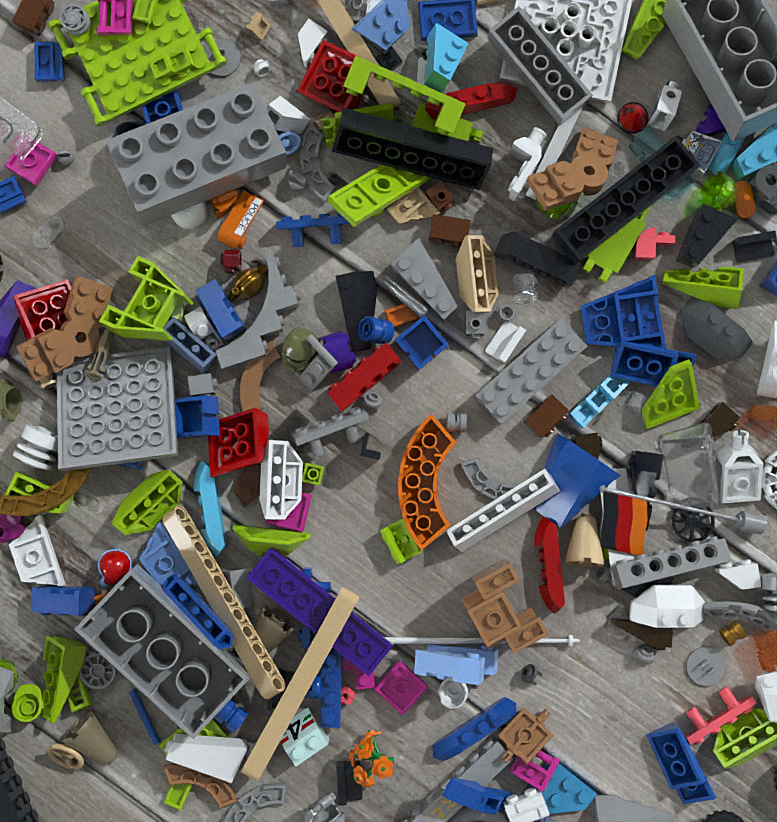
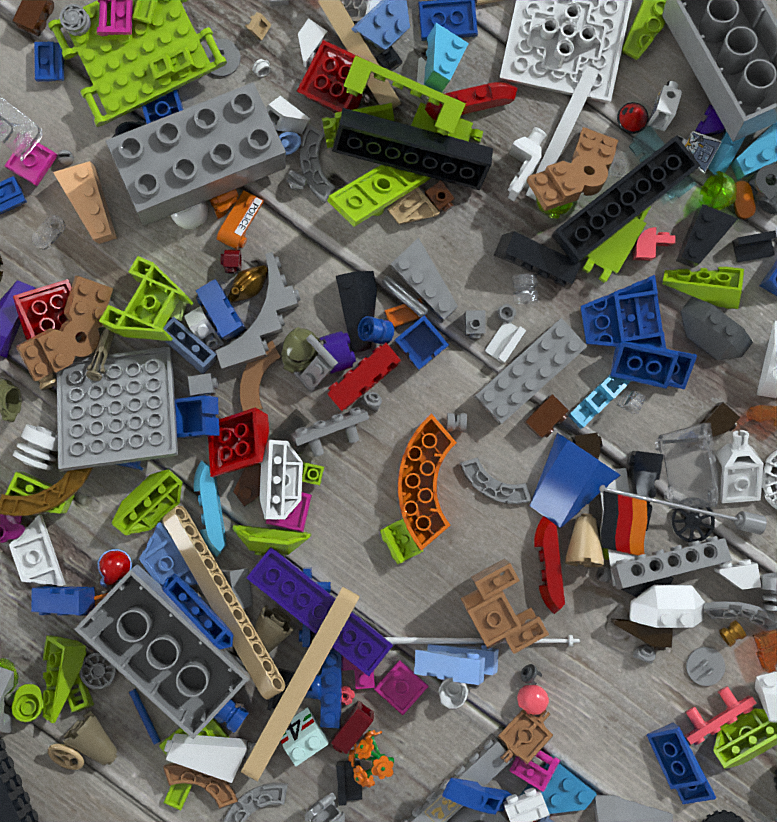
(87, 197): none -> light nougat wedge
(297, 227): blue plate -> none
(318, 120): tan tile -> none
(352, 728): none -> dark red slope
(366, 452): black panel -> none
(448, 230): reddish brown brick -> none
(474, 729): blue brick -> none
(477, 274): tan wedge -> none
(503, 510): white brick -> none
(533, 699): none -> coral hair
(539, 65): light grey brick -> none
(672, 397): lime plate -> none

